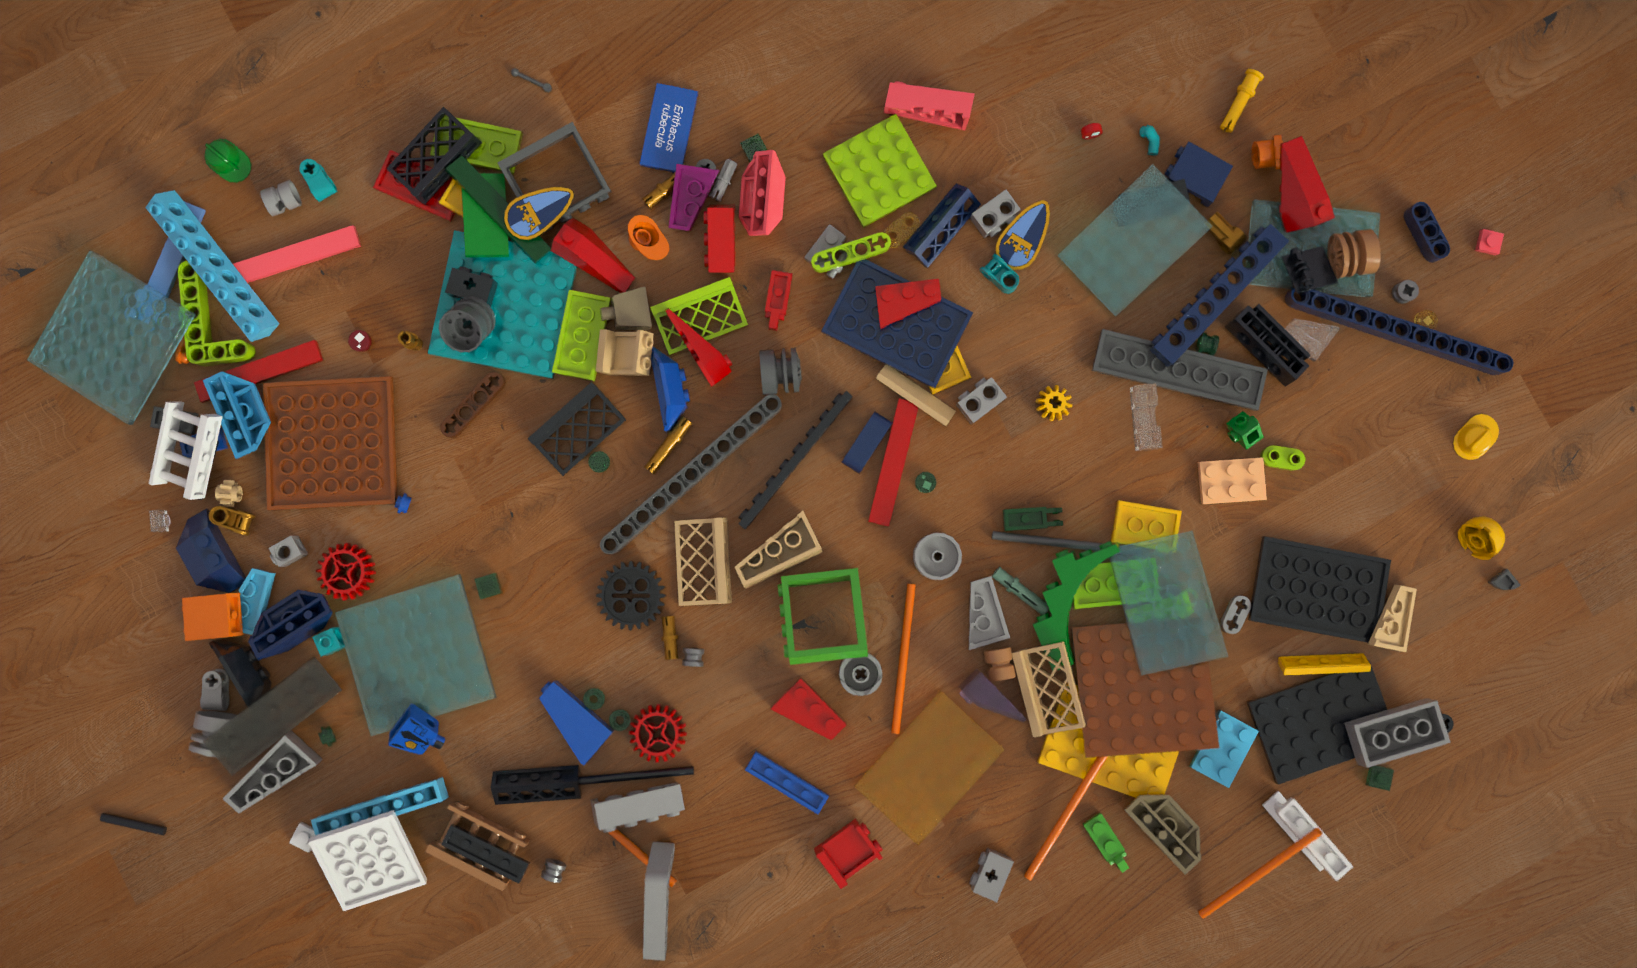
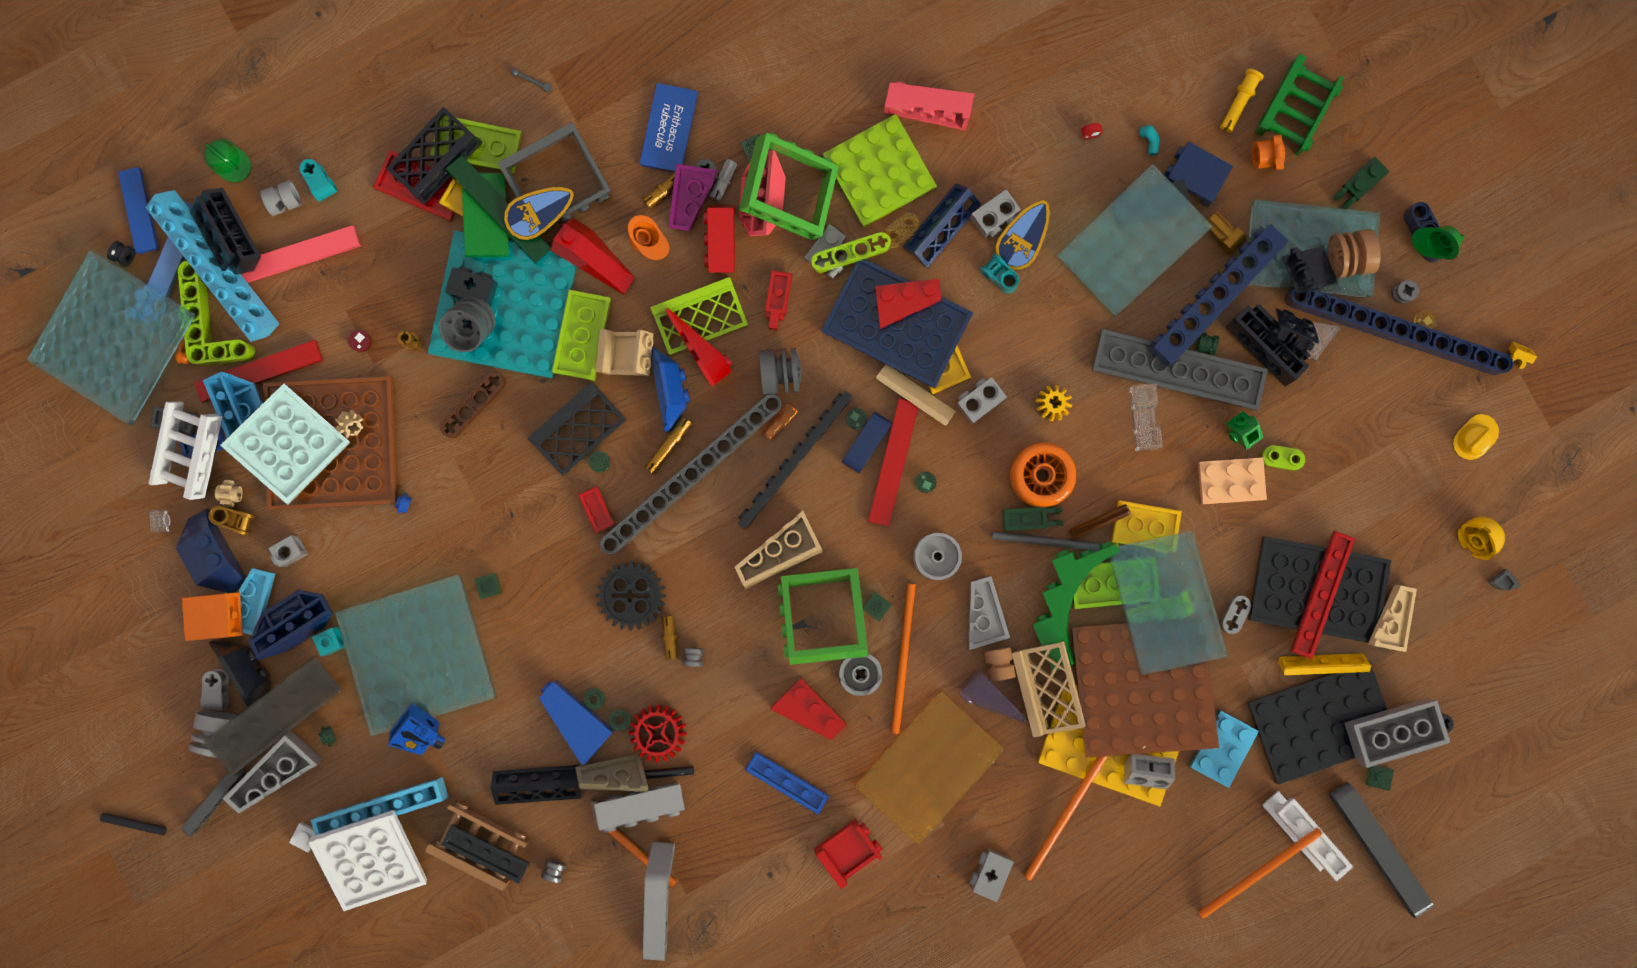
(120, 253): none -> black wheel
(139, 218): none -> blue tile
(211, 803): none -> dark grey beam
(227, 231): none -> black brick
(285, 443): none -> light aqua plate
(330, 580): red gear -> none
(349, 423): none -> tan gear
(596, 509): none -> red plate
(614, 774): none -> dark tan wing
(629, 310): dark tan torso -> none
(721, 561): tan fence -> none
(778, 217): none -> bright green window
(780, 421): none -> clear orange axle
(856, 418): none -> clear green tile
(876, 606): none -> clear green plate
(1013, 585): sand green pin -> none
(1058, 468): none -> orange wheel
(1099, 522): none -> reddish brown axle
(1106, 841): bright green hinge -> none
(1149, 771): none -> light grey brick
(1168, 828): dark tan wedge -> none
(1278, 104): none -> green fence
(1291, 325): none -> black hinge
(1301, 188): red wedge -> none
(1322, 594): none -> red tile
(1362, 181): none -> dark green hinge
(1381, 850): none -> dark grey beam
(1438, 242): none -> green piece
(1489, 242): coral plate -> none
(1523, 353): none -> yellow tile

